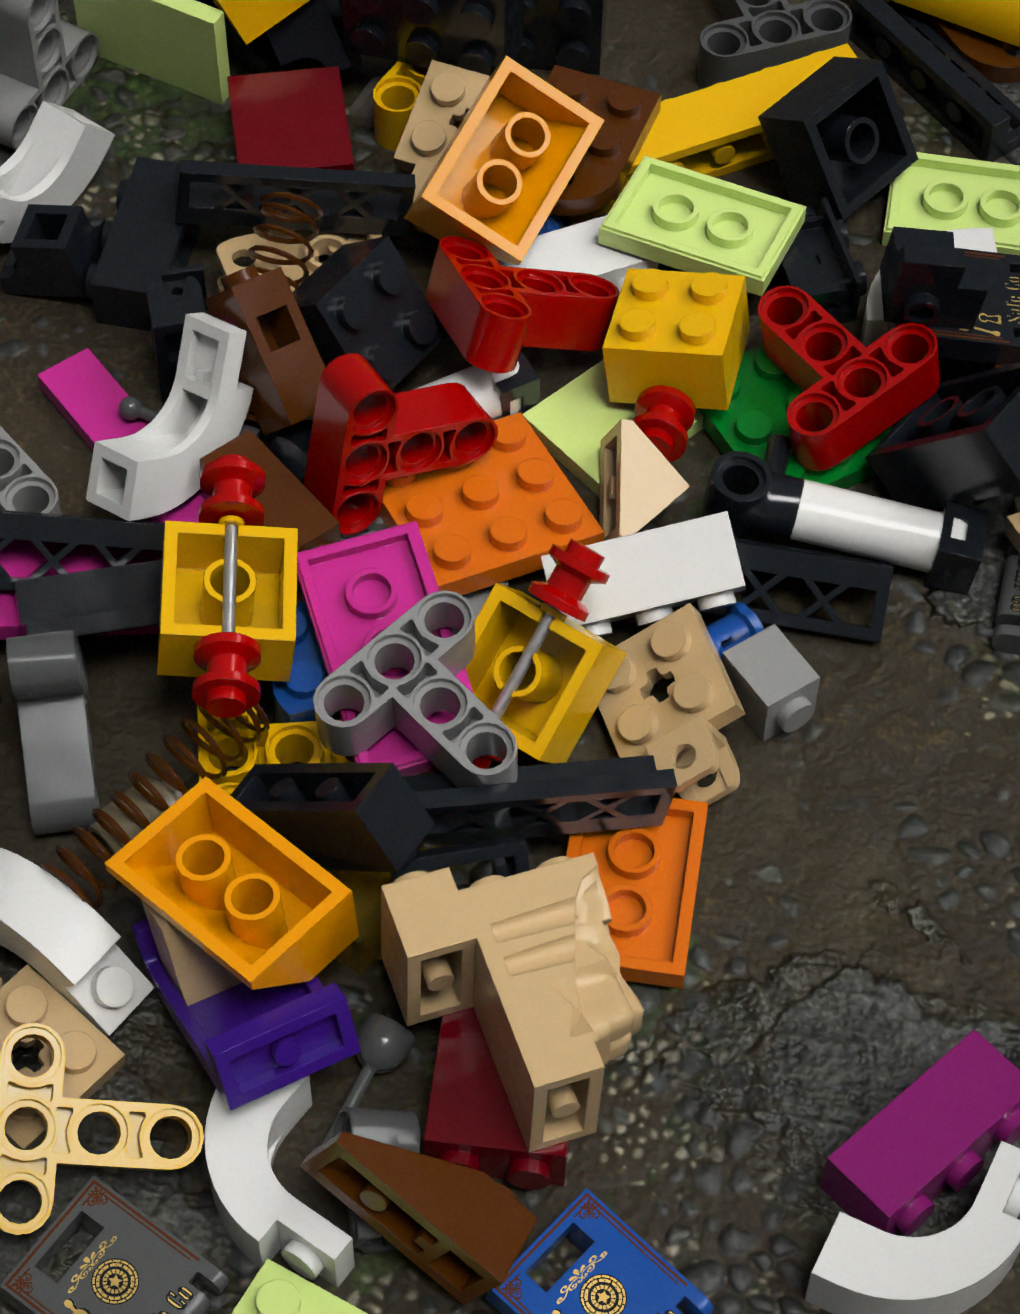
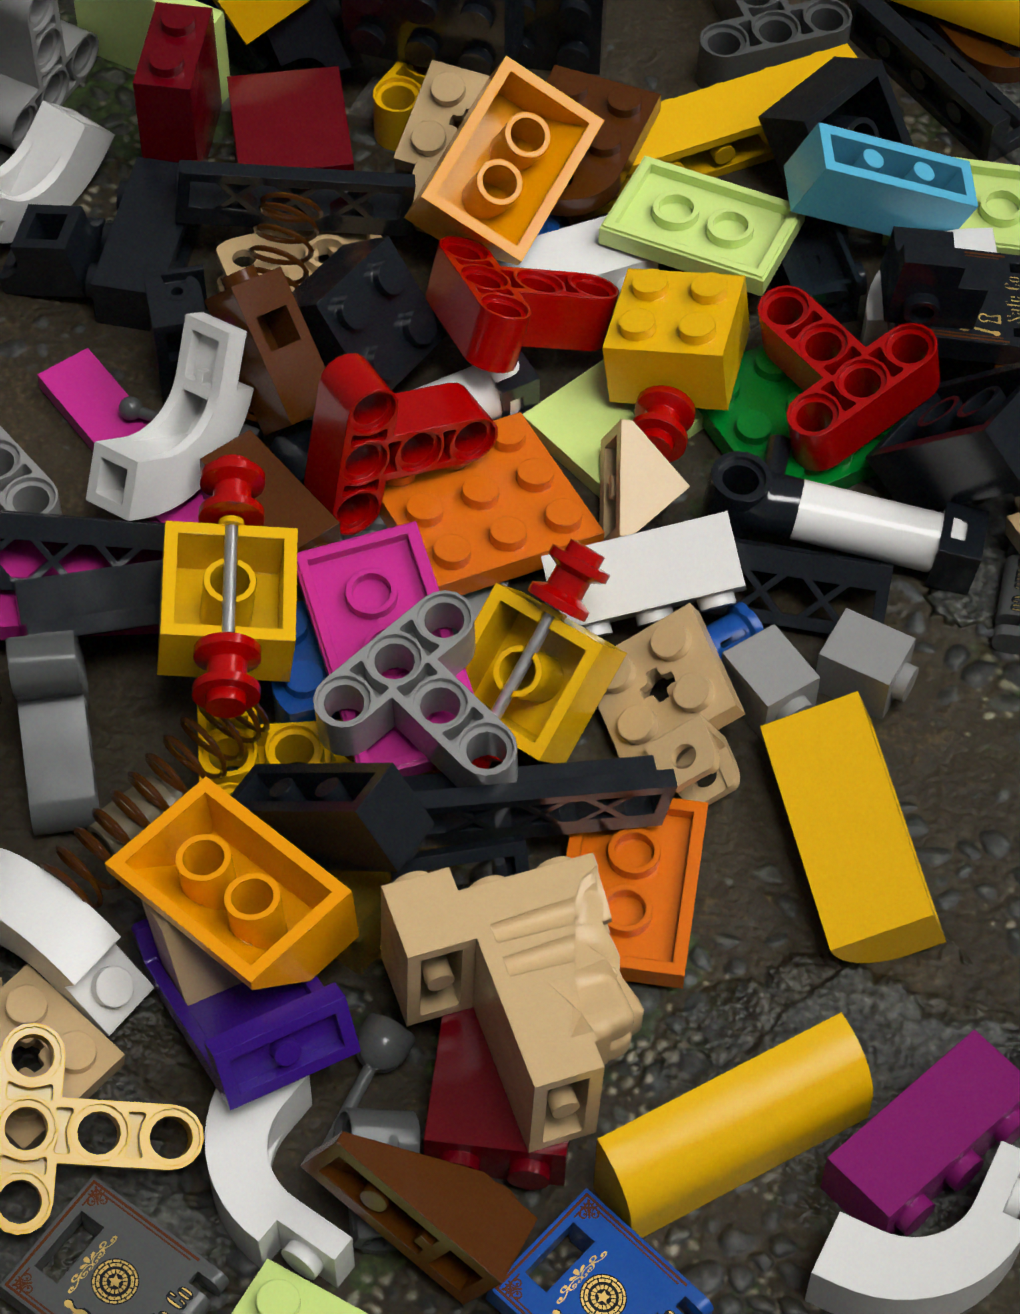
(178, 84): none -> dark red brick
(734, 1127): none -> yellow brick
(851, 833): none -> yellow brick
(869, 660): none -> light grey brick
(877, 183): none -> medium azure brick

